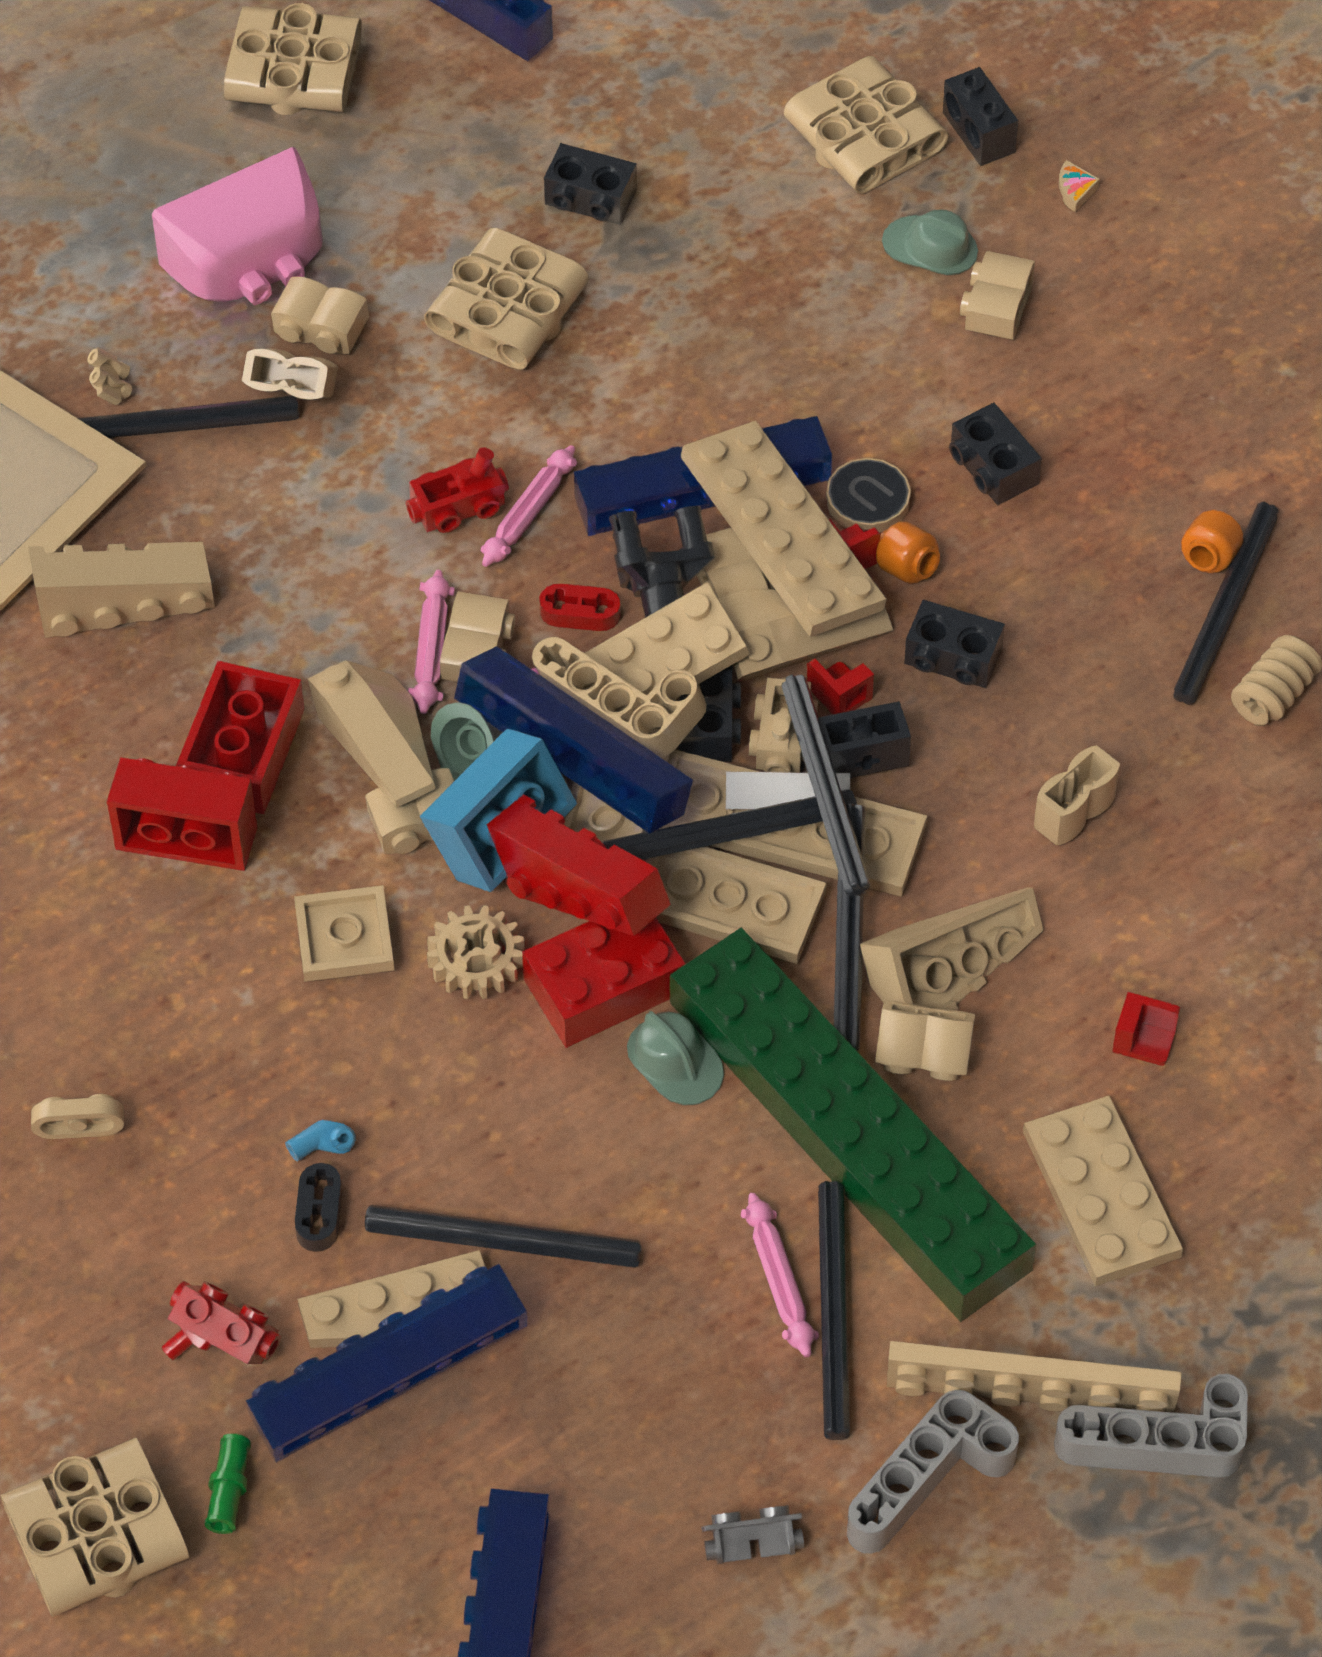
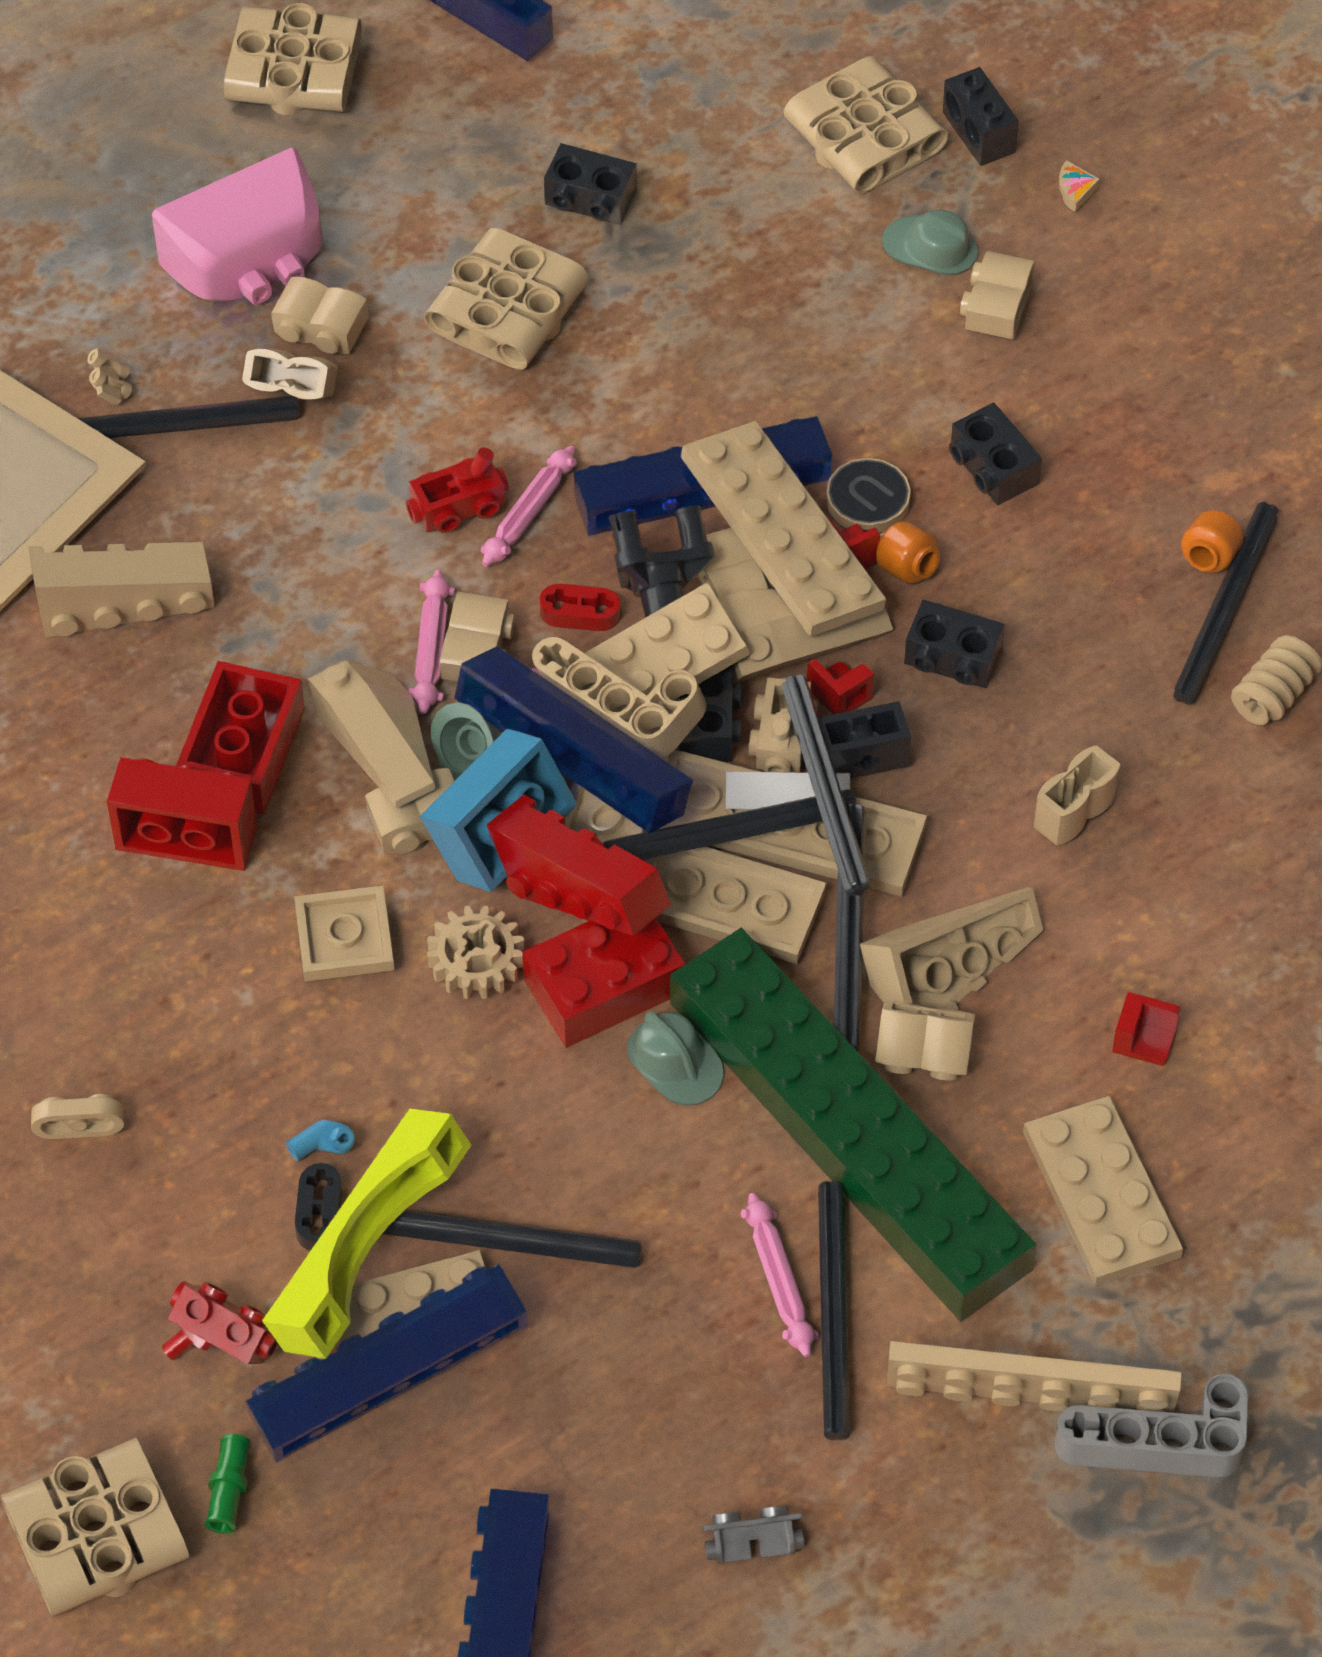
(317, 1299): none -> neon yellow arch
(922, 1474): light grey beam -> none

